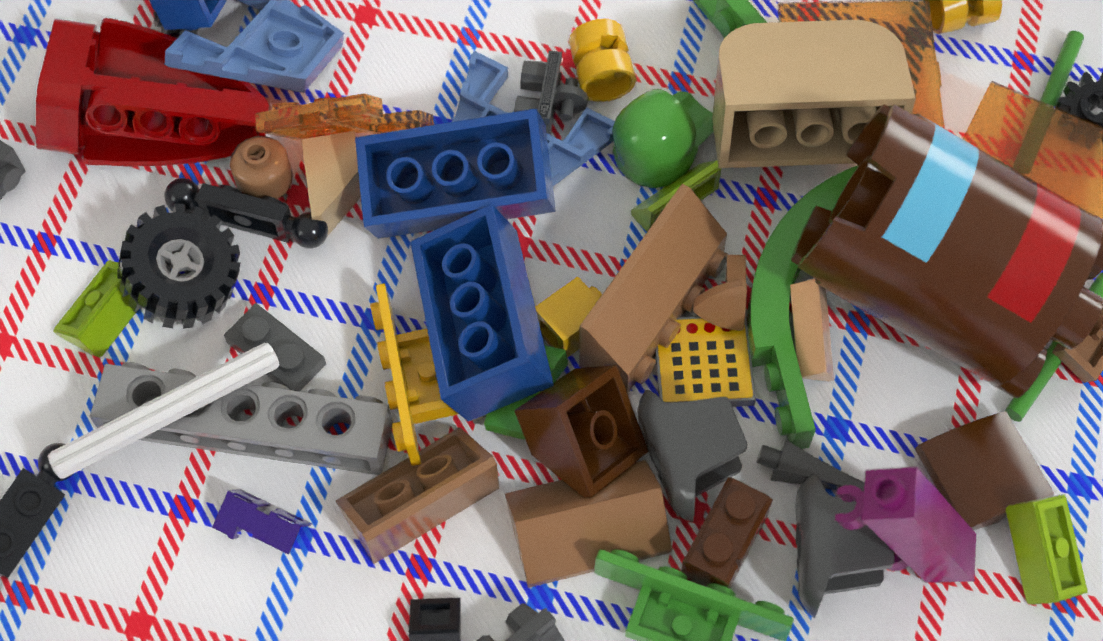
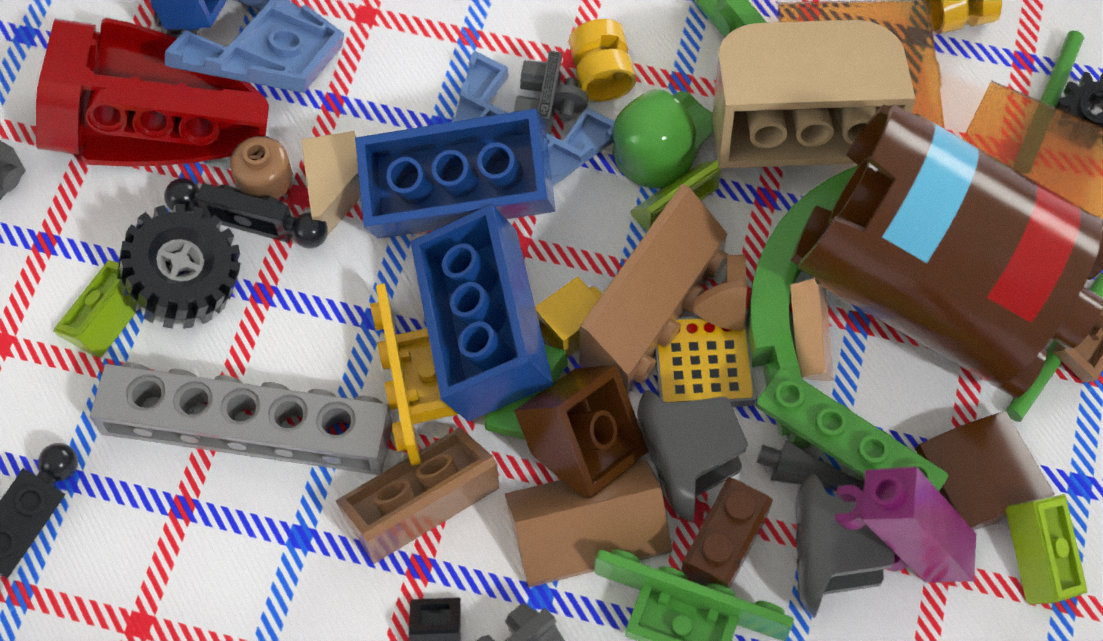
(163, 410): white axle -> none
(241, 515): dark purple piece -> none
(296, 358): dark grey plate -> none
(336, 115): clear orange wing -> none
(838, 429): none -> bright green bracket

